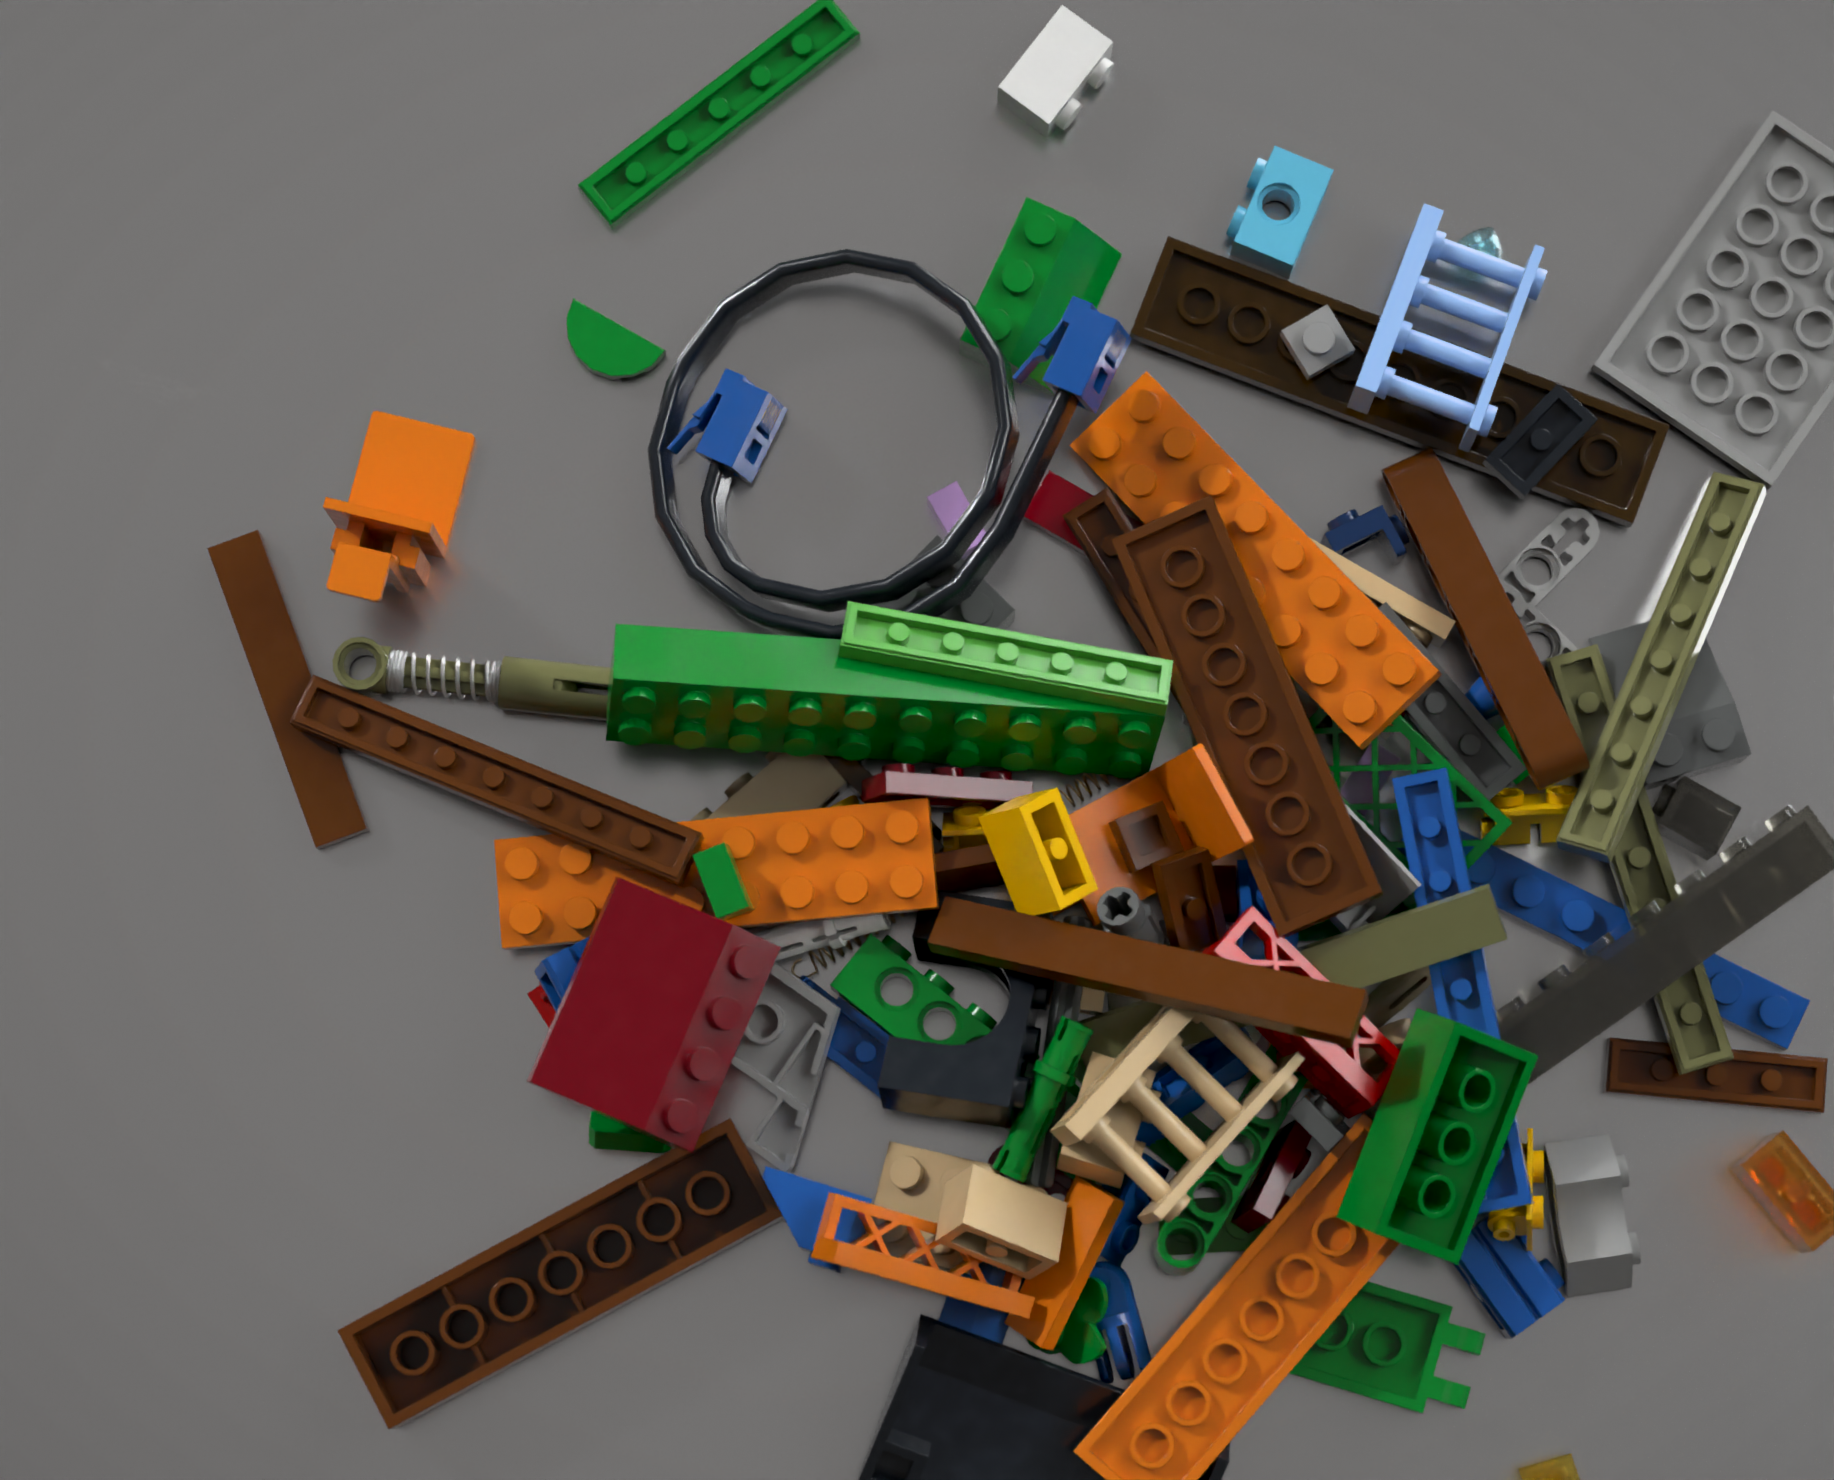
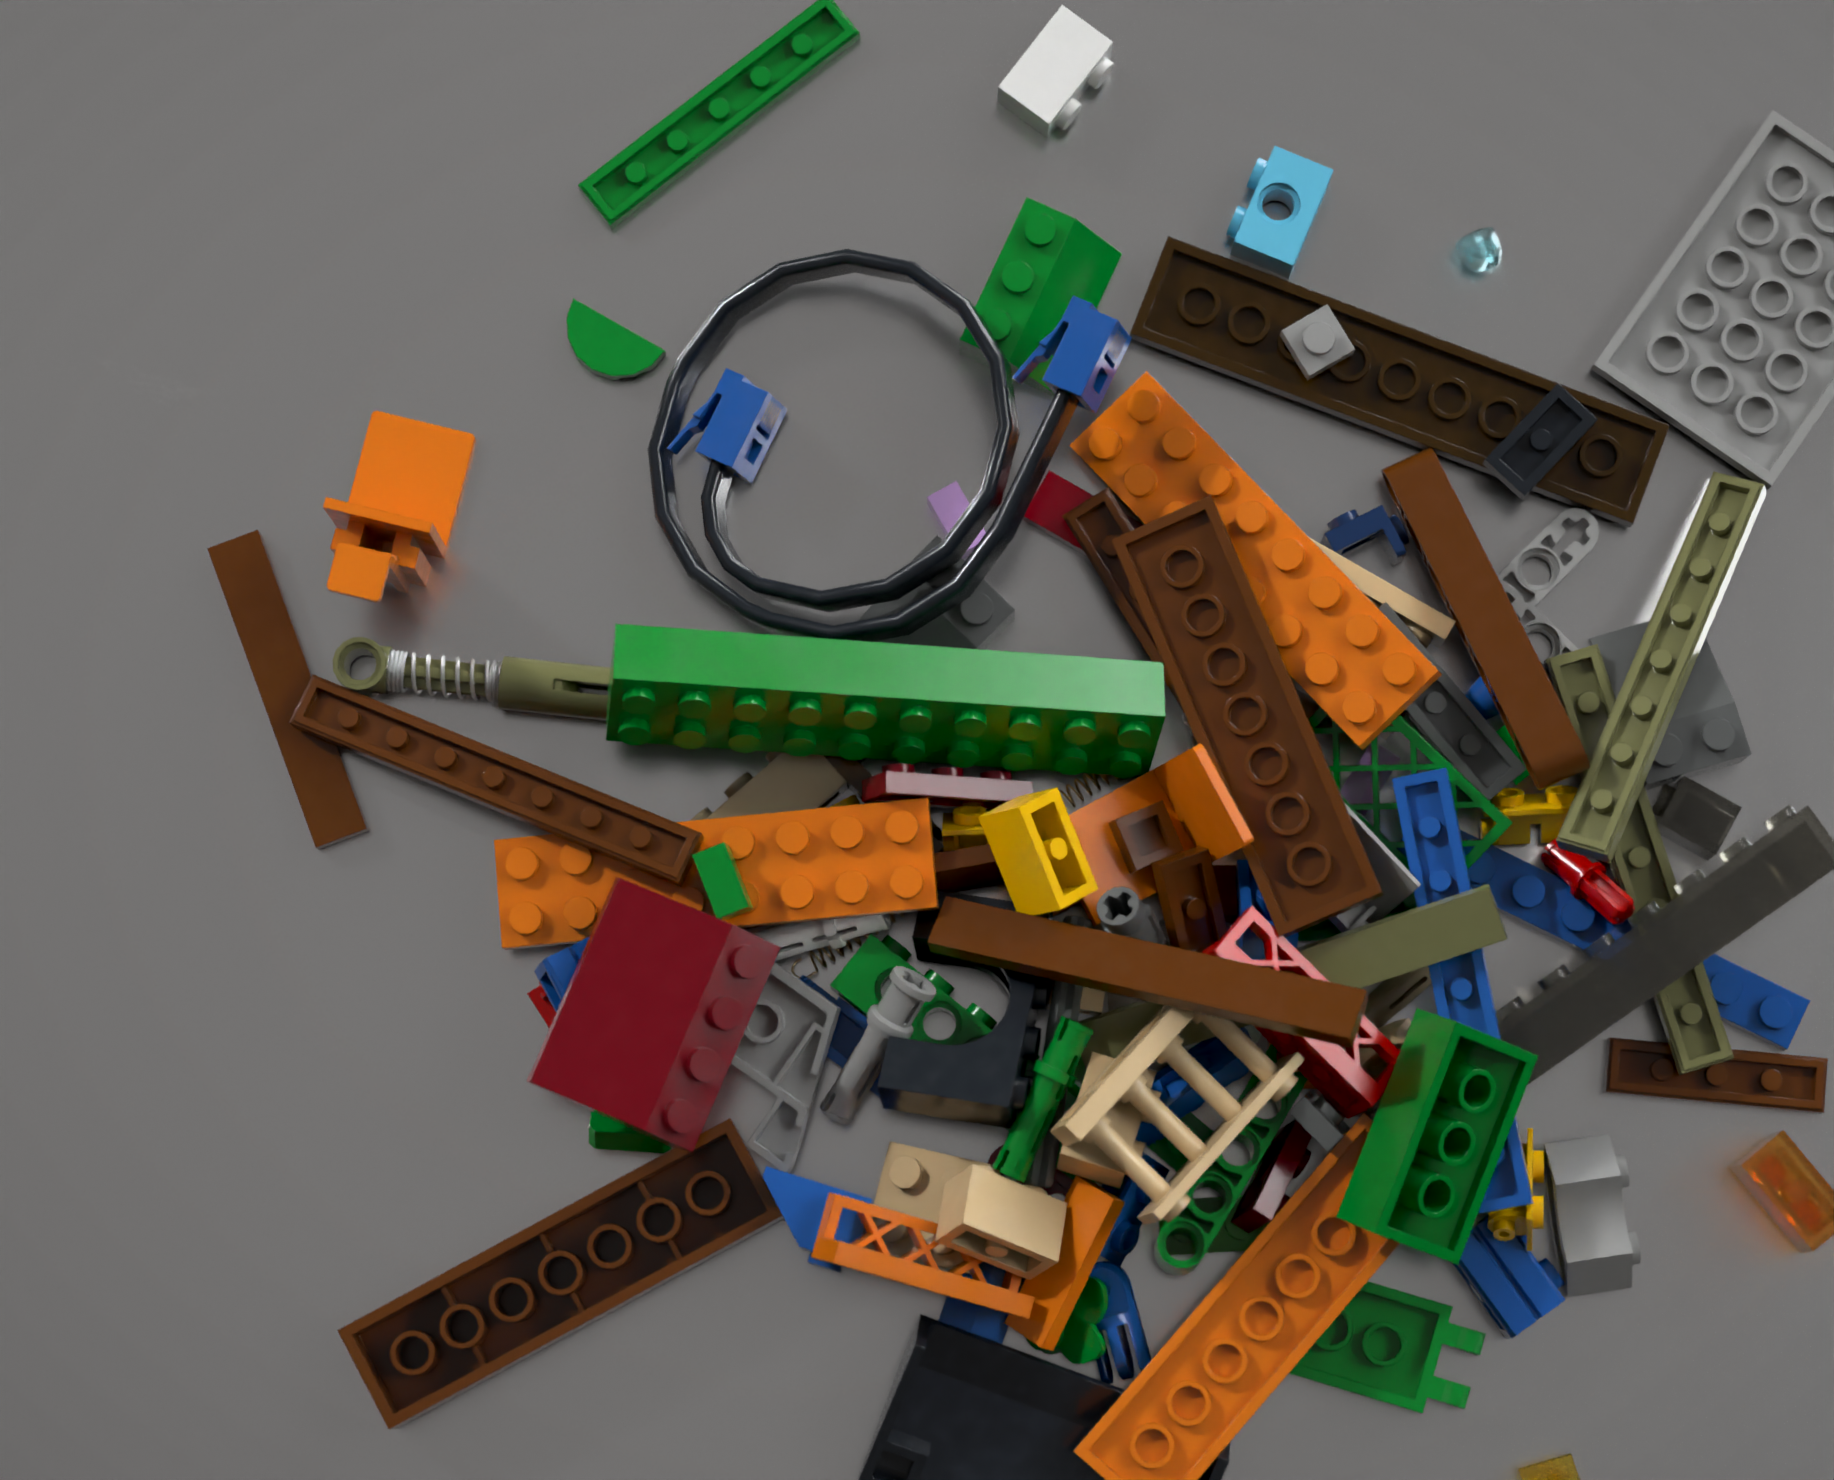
(888, 1018): none -> light grey pin
(1006, 658): bright green tile -> none
(1397, 334): light blue fence -> none
(1589, 882): none -> red axle

